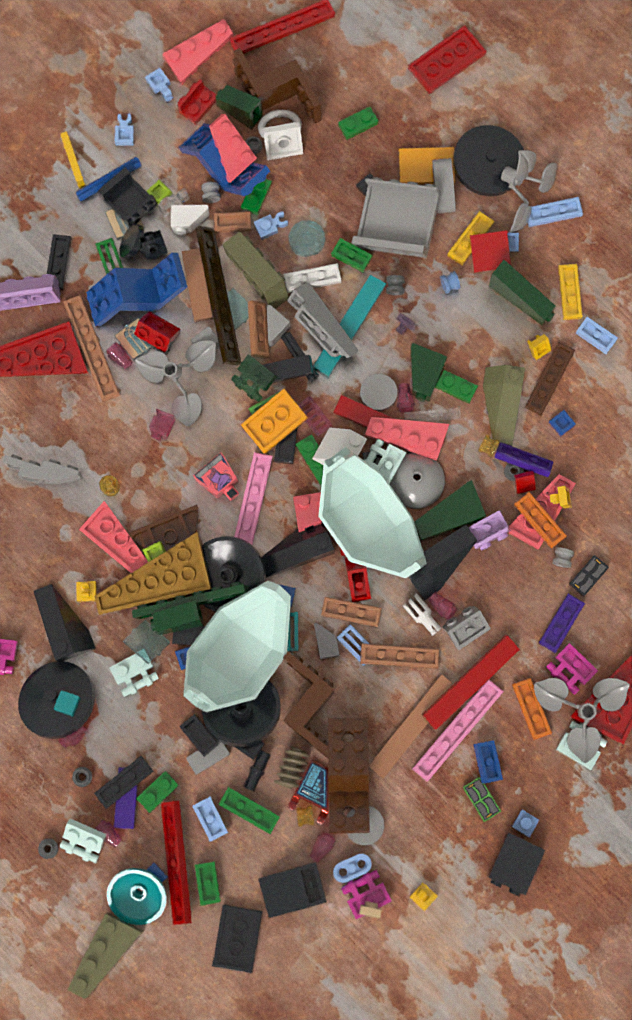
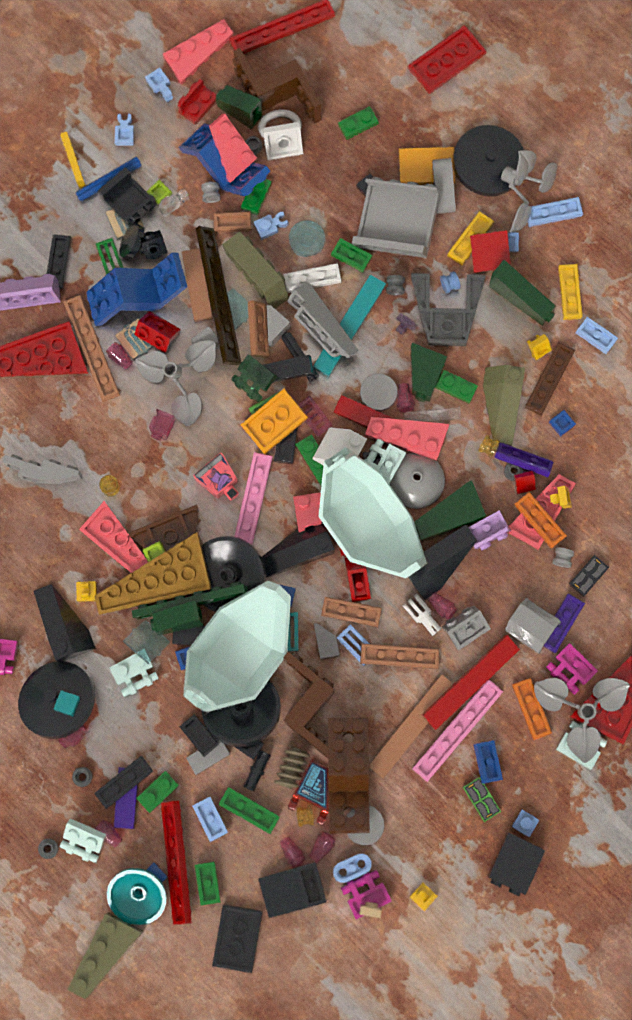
(187, 217): white slope -> none
(293, 854): none -> clear pink cone
(447, 325): none -> dark grey wing
(532, 625): none -> light grey slope

